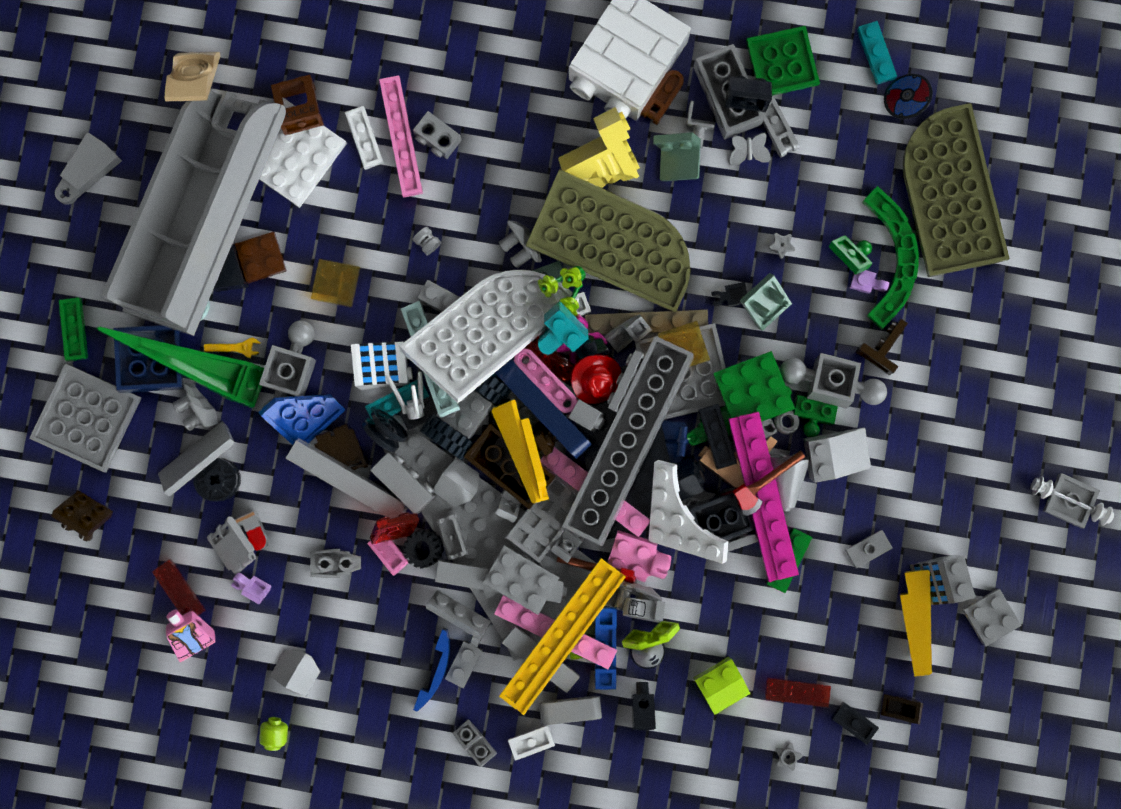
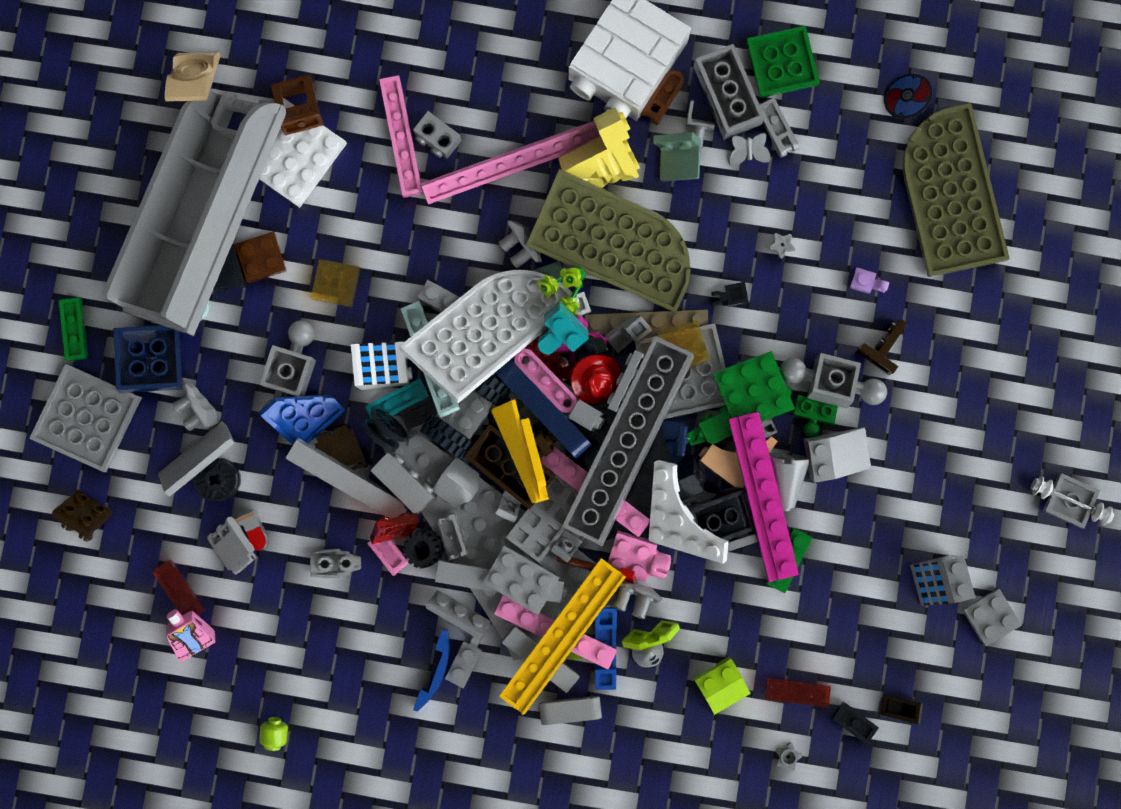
(85, 168): light grey piece -> none
(223, 375): green plate -> none
(242, 347): yellow piece -> none
(252, 589): lavender plate -> none
(296, 671): light grey slope -> none
(364, 137): white tile -> none
(414, 407): white plant -> none
(426, 240): light grey wheel -> none
(474, 743): light grey slope -> none
(509, 162): none -> bright pink plate
(531, 742): white plate -> none
(643, 718): black torso -> none
(644, 609): light grey leg -> none
(717, 436): black tile -> none
(746, 494): piece -> none
(748, 94): black slope -> none
(766, 301): sand green plate -> none
(794, 423): light grey piece -> none
(852, 255): green plate -> none
(868, 549): light grey plate -> none
(876, 52): teal plate -> none
(906, 256): green plate -> none
(917, 618): yellow wedge -> none

